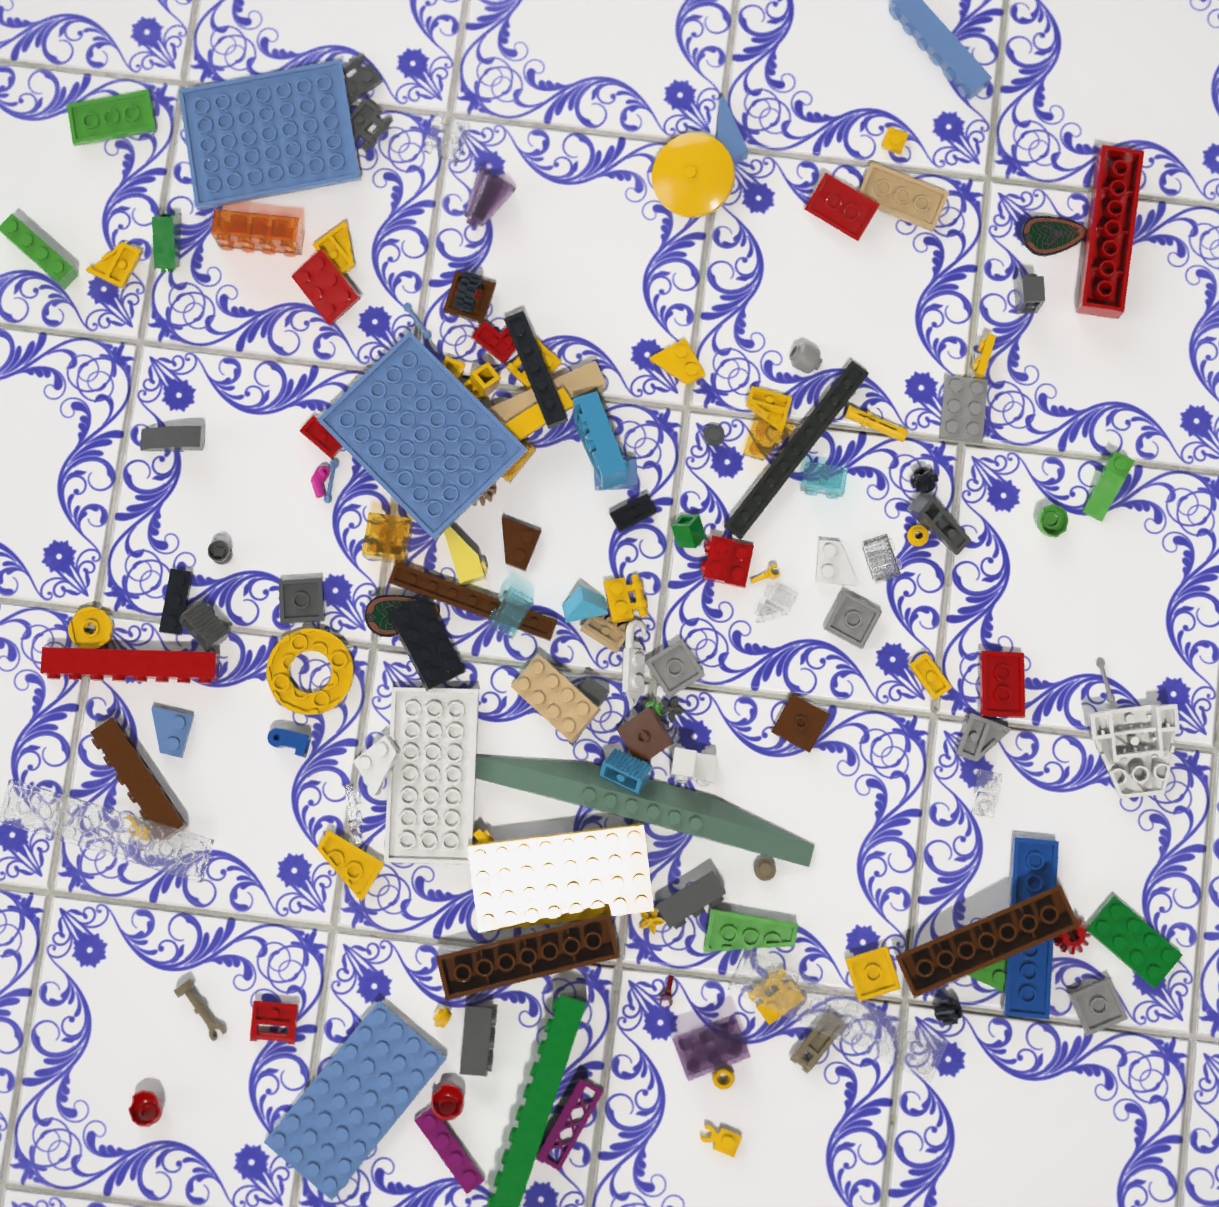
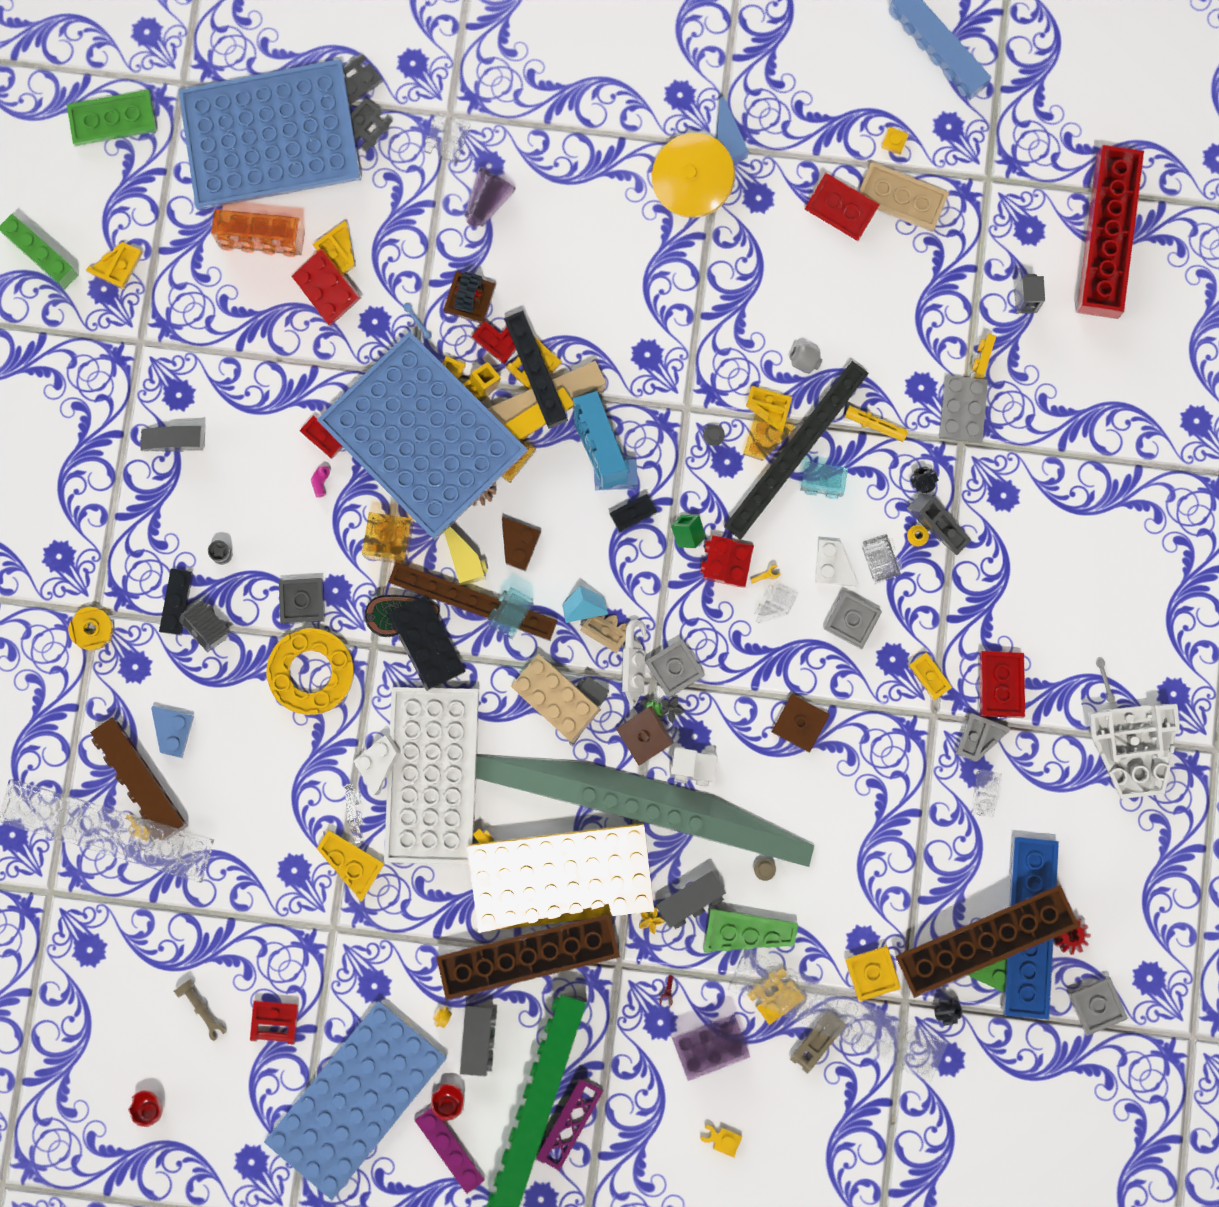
(130, 664): red brick -> none
(166, 241): green slope -> none
(284, 738): blue leg -> none
(333, 464): medium blue hinge -> none
(618, 599): yellow plate -> none
(626, 770): dark azure brick -> none
(679, 362): yellow wing -> none
(723, 1085): yellow plate -> none
(1051, 235): shield -> none
(1052, 520): bright green hair -> none
(1108, 485): bright green slope -> none
(1133, 942): green plate -> none

